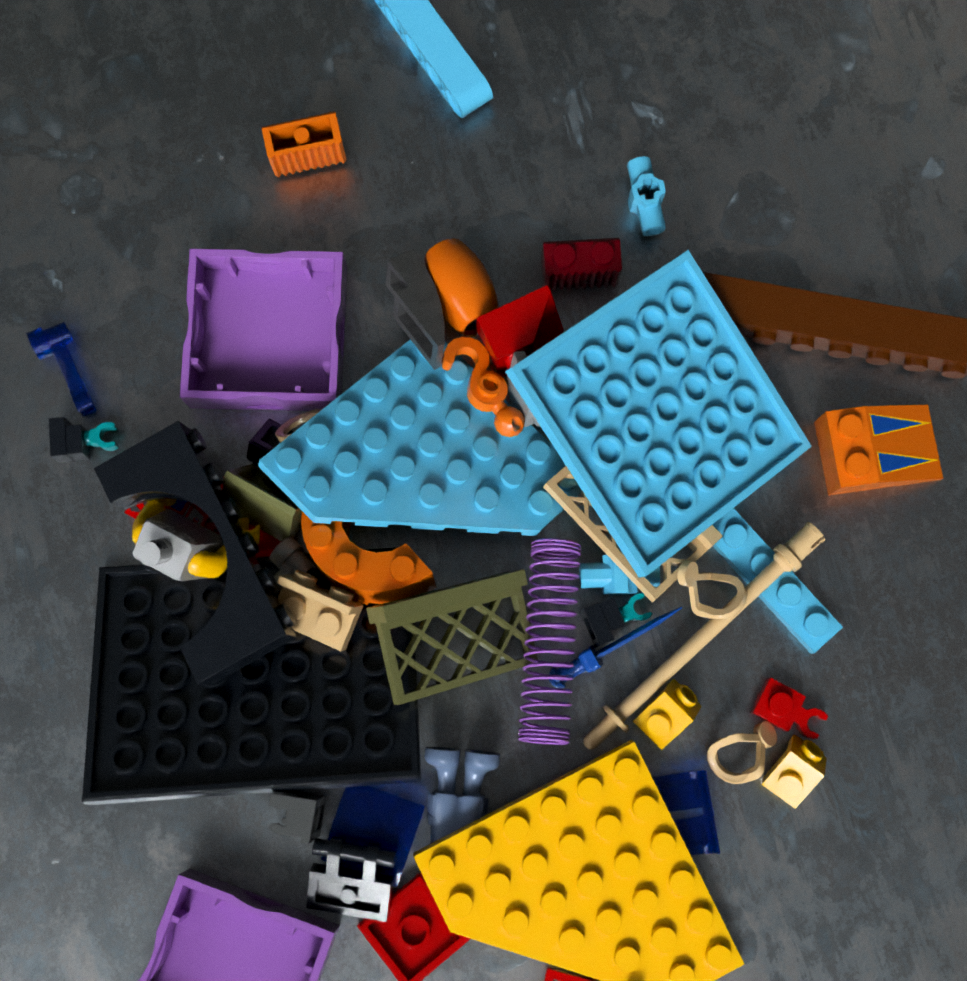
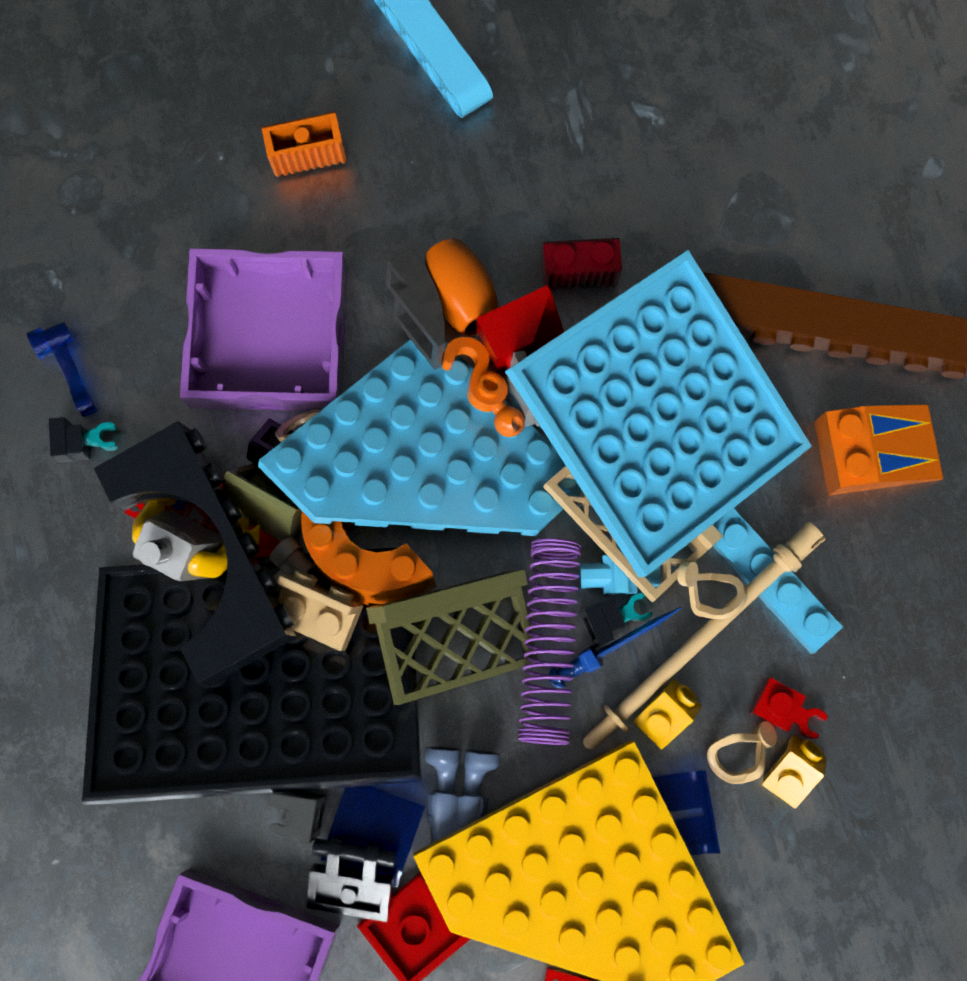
(648, 210): medium azure axle -> none

